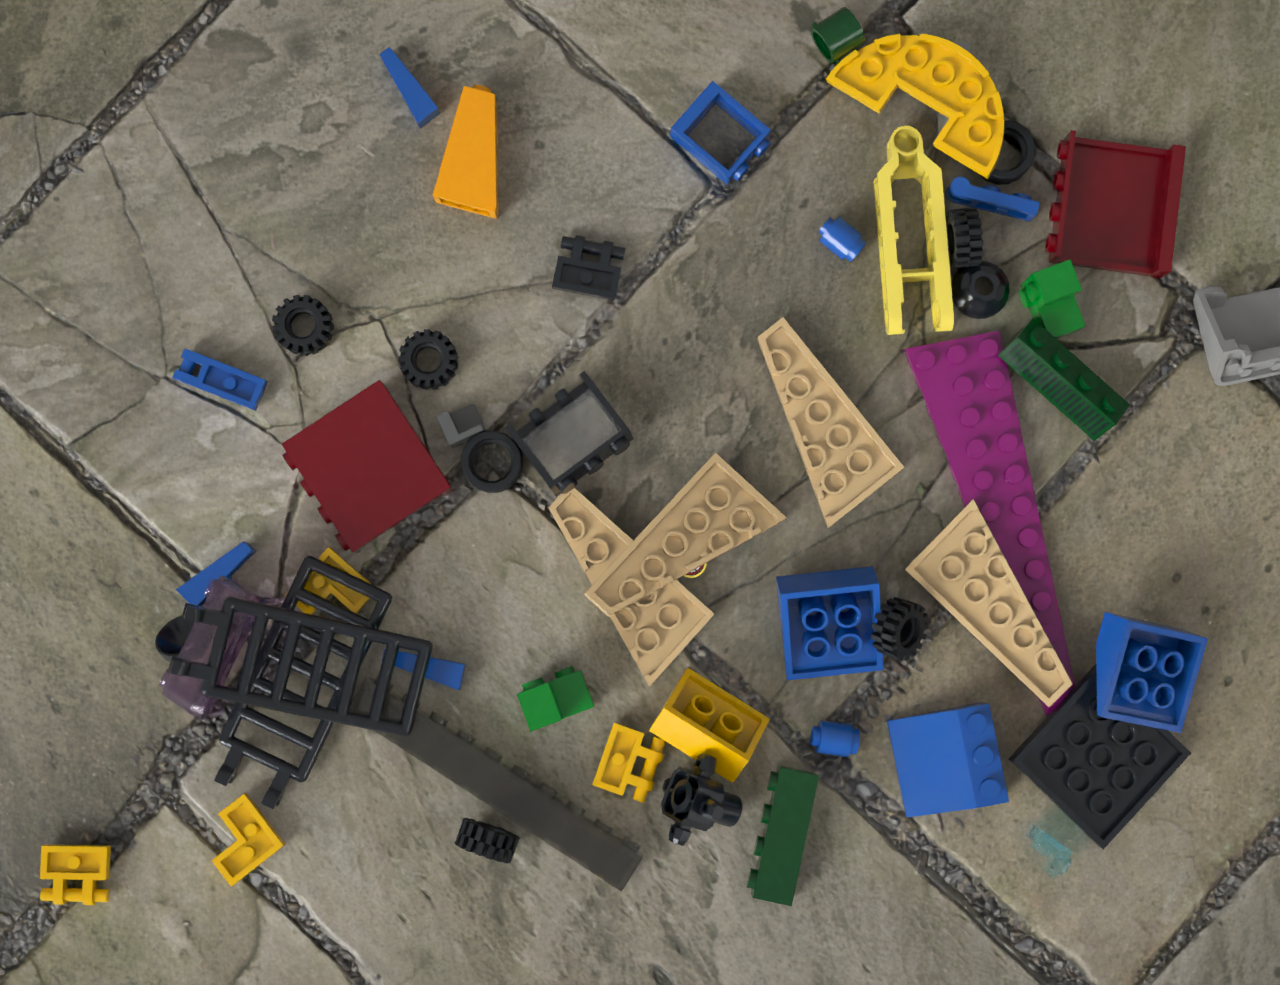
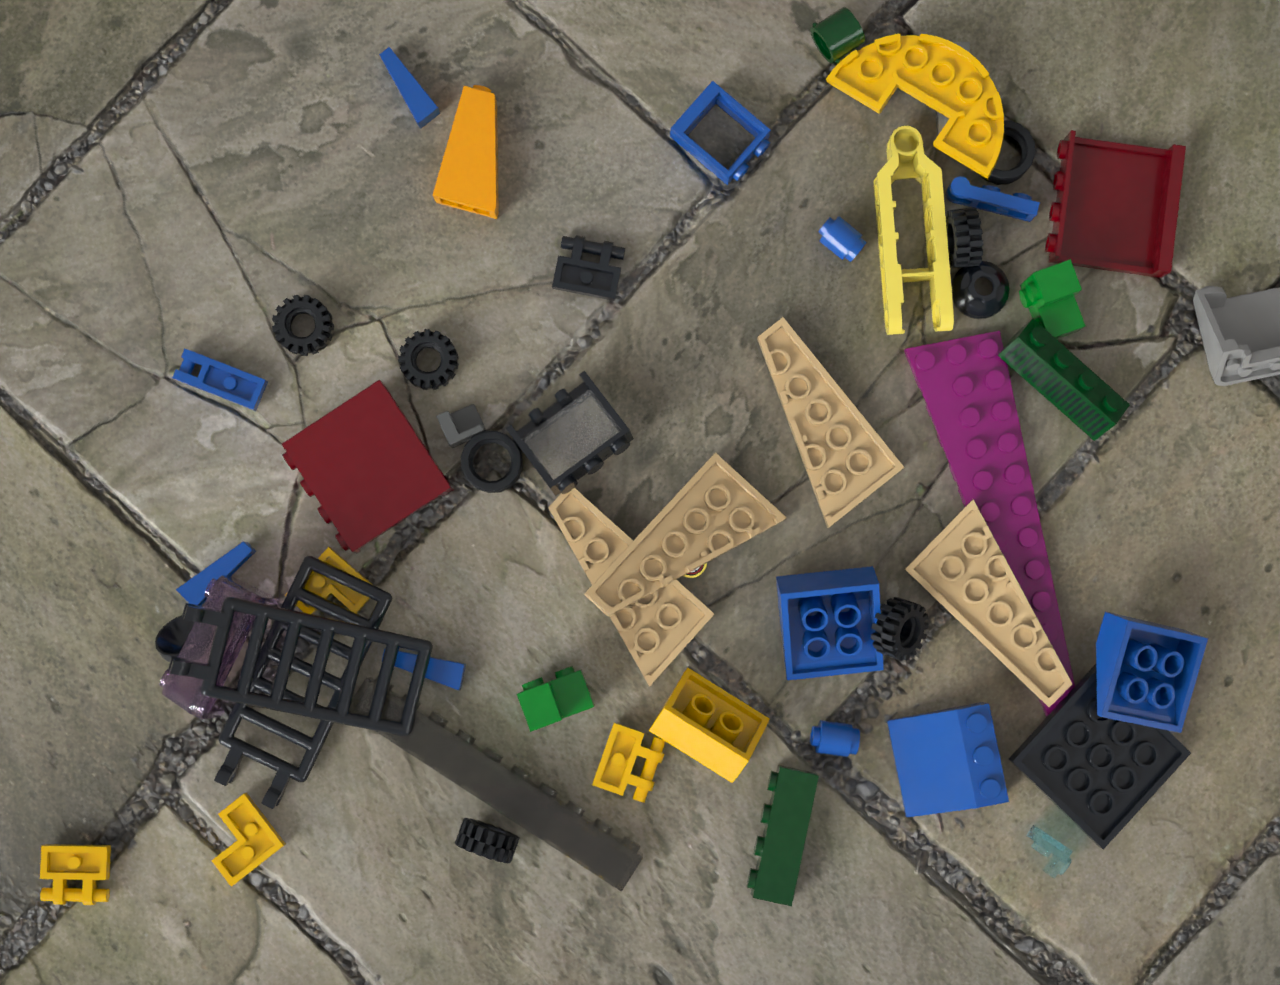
(697, 800): black piece -> none

